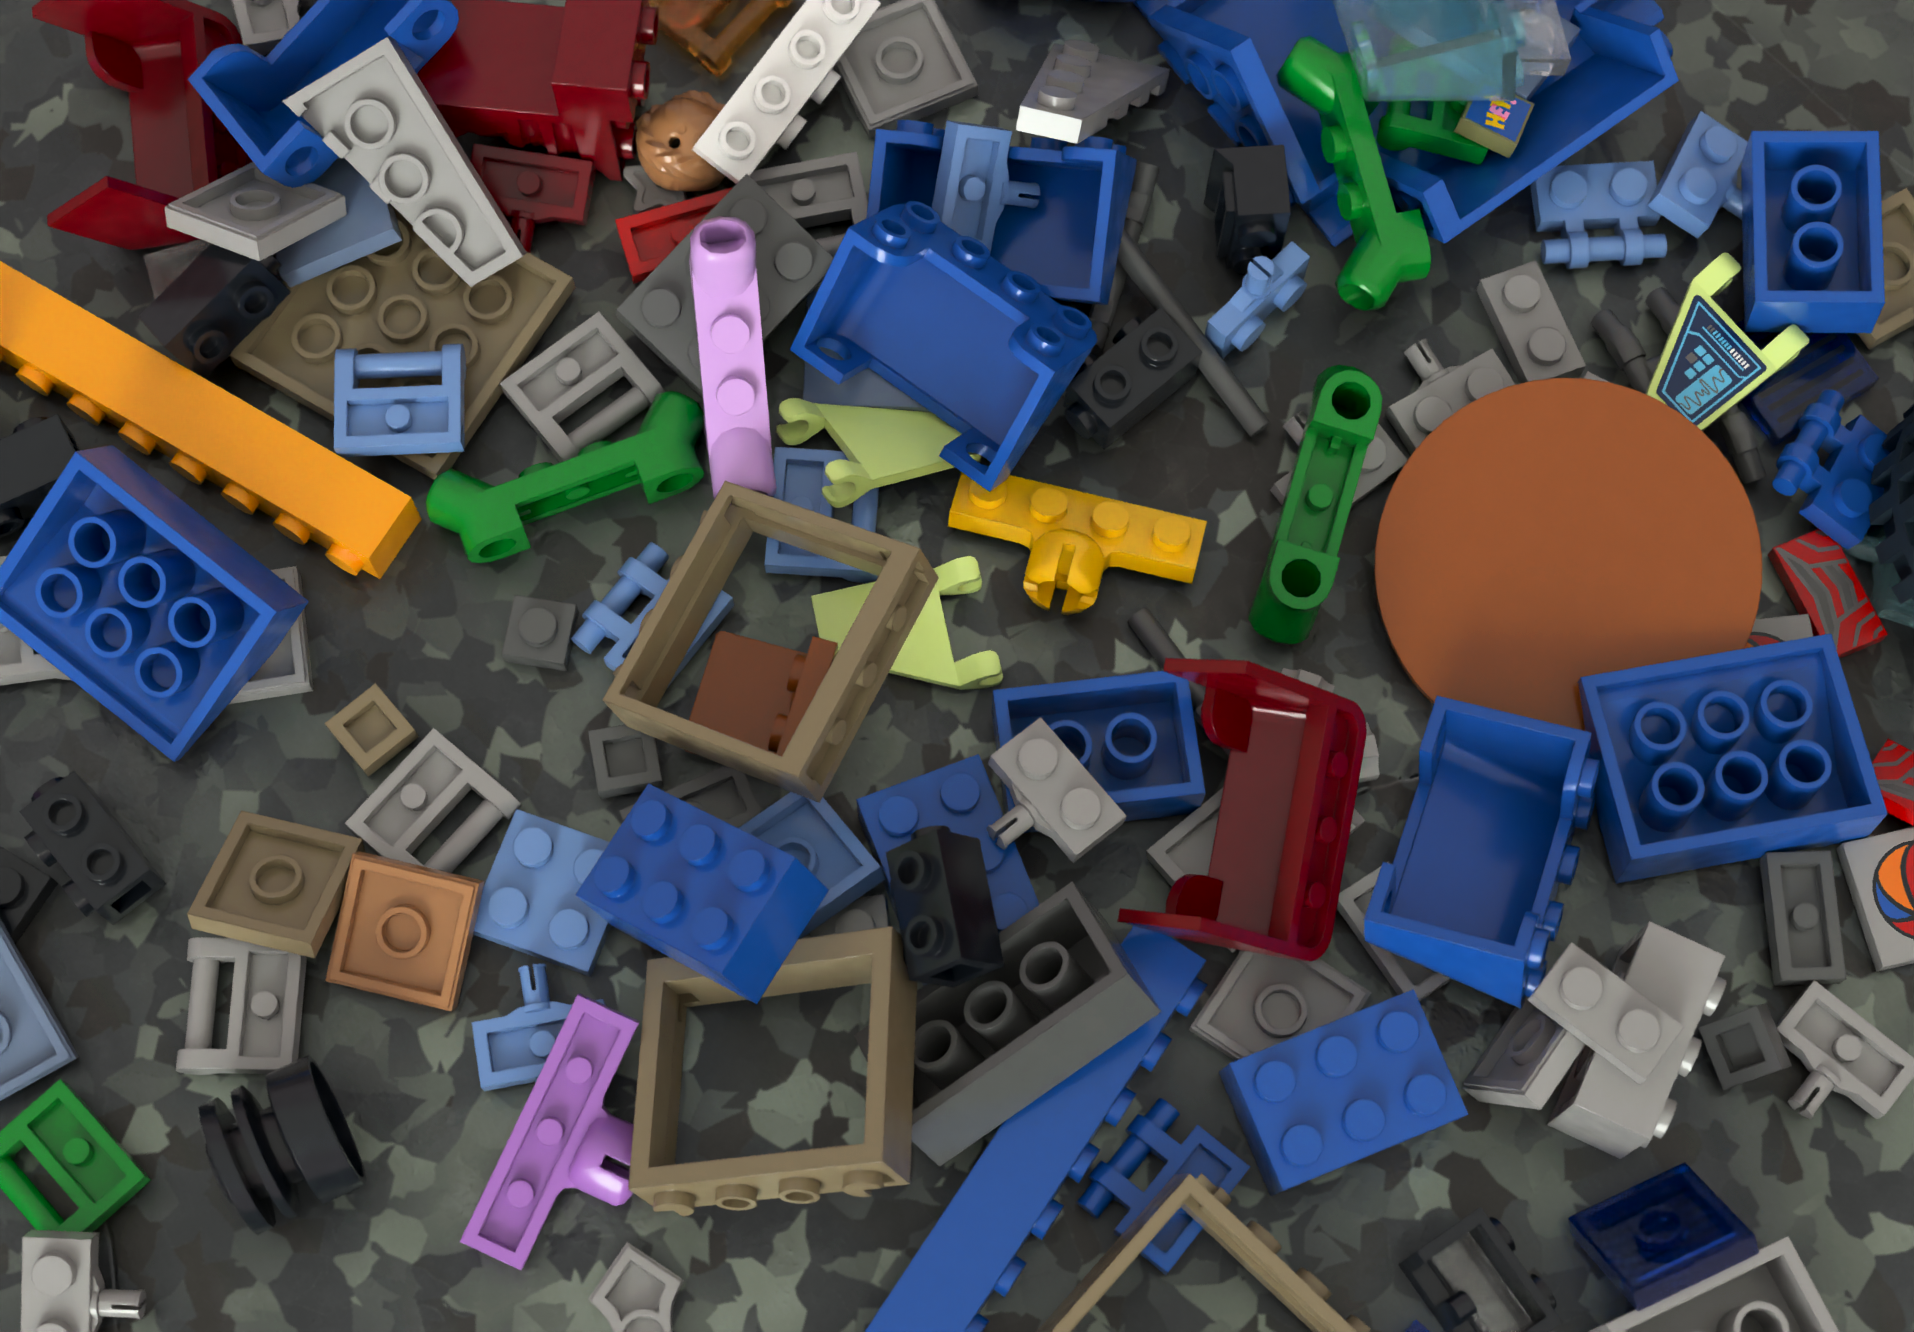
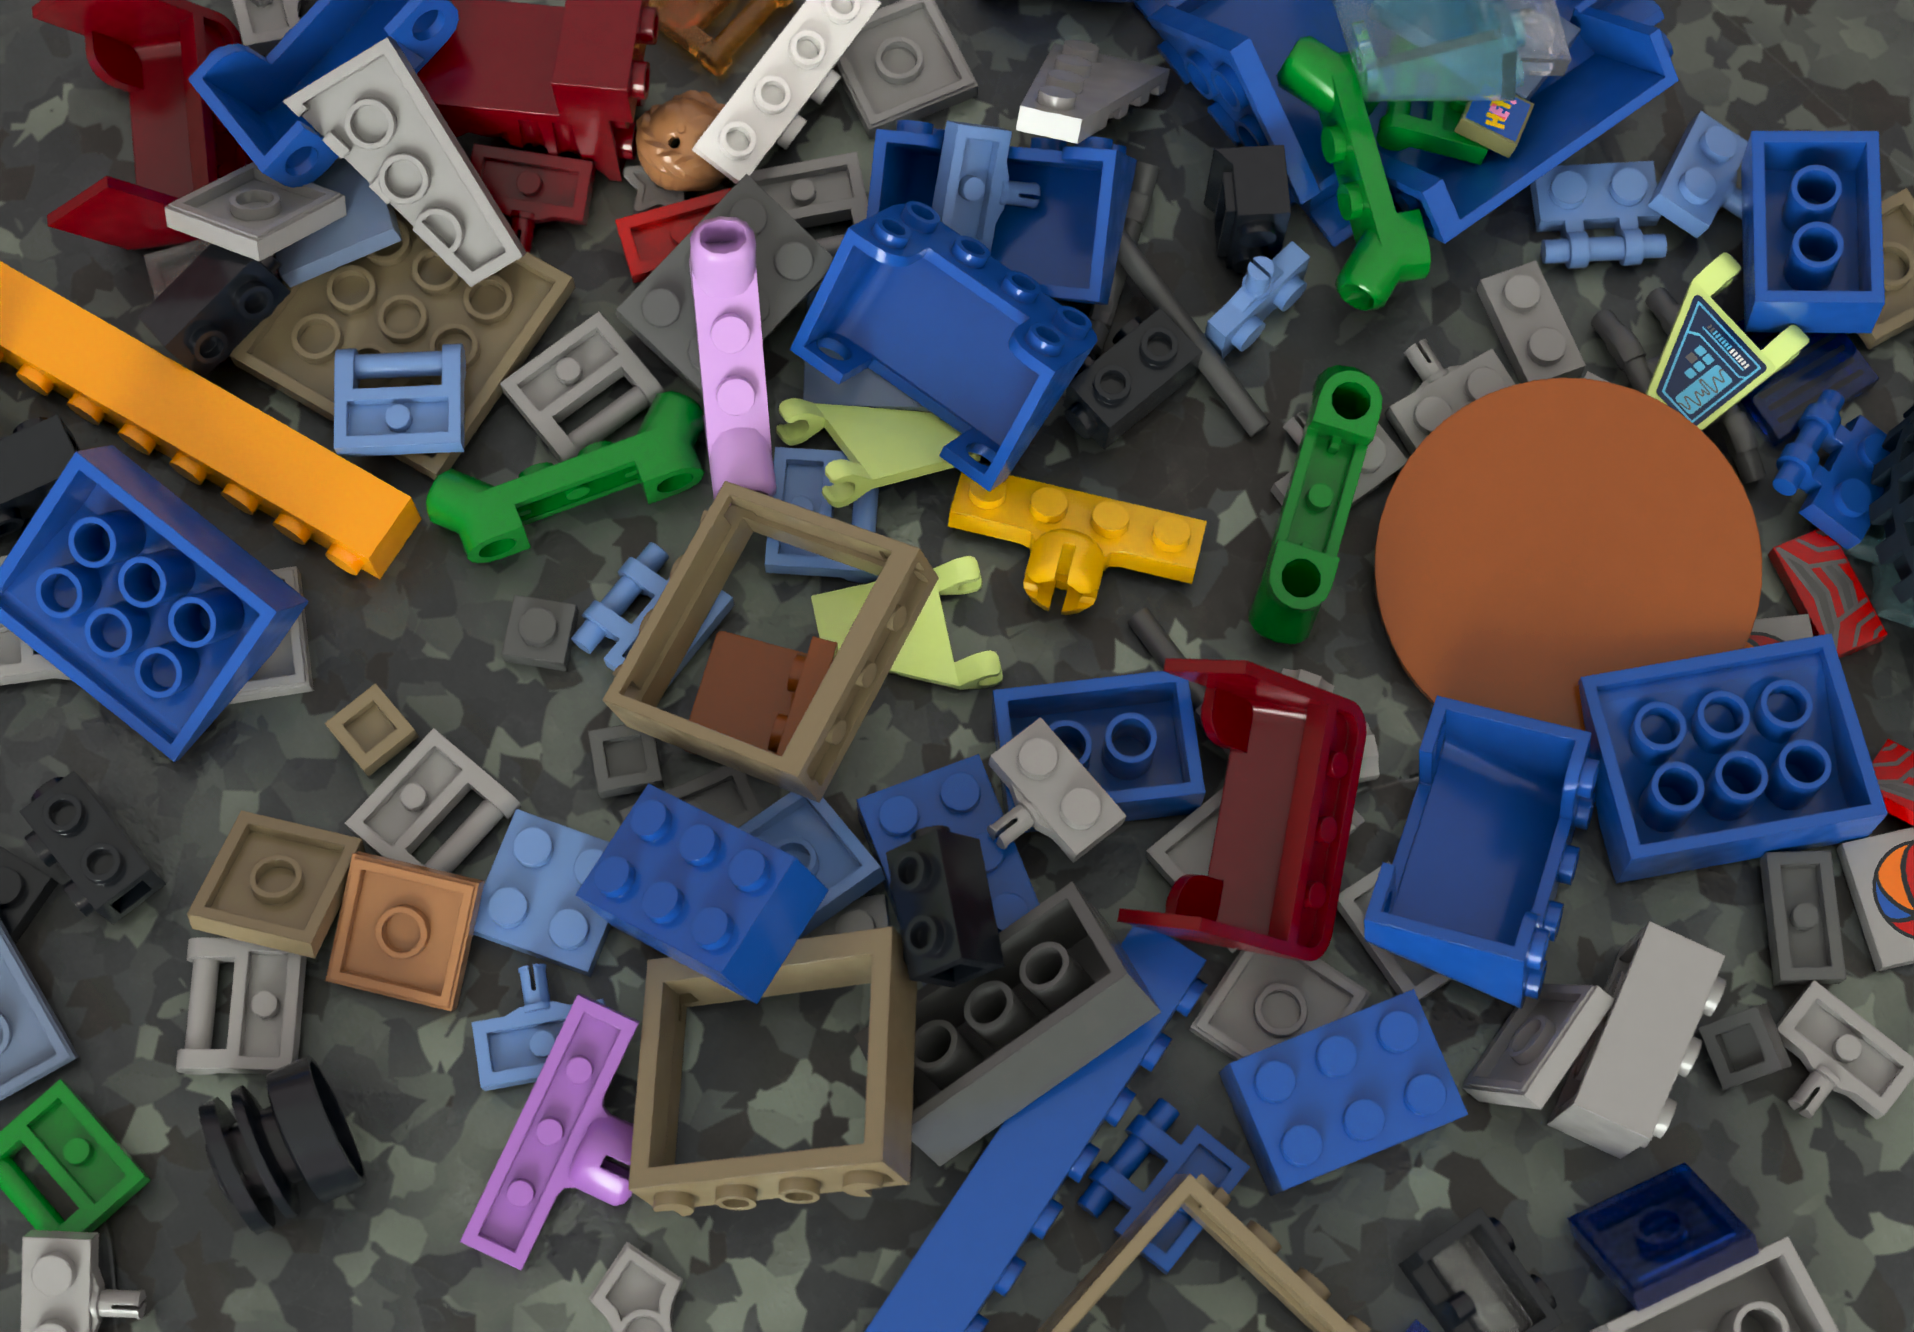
(1606, 1013): light grey plate -> none

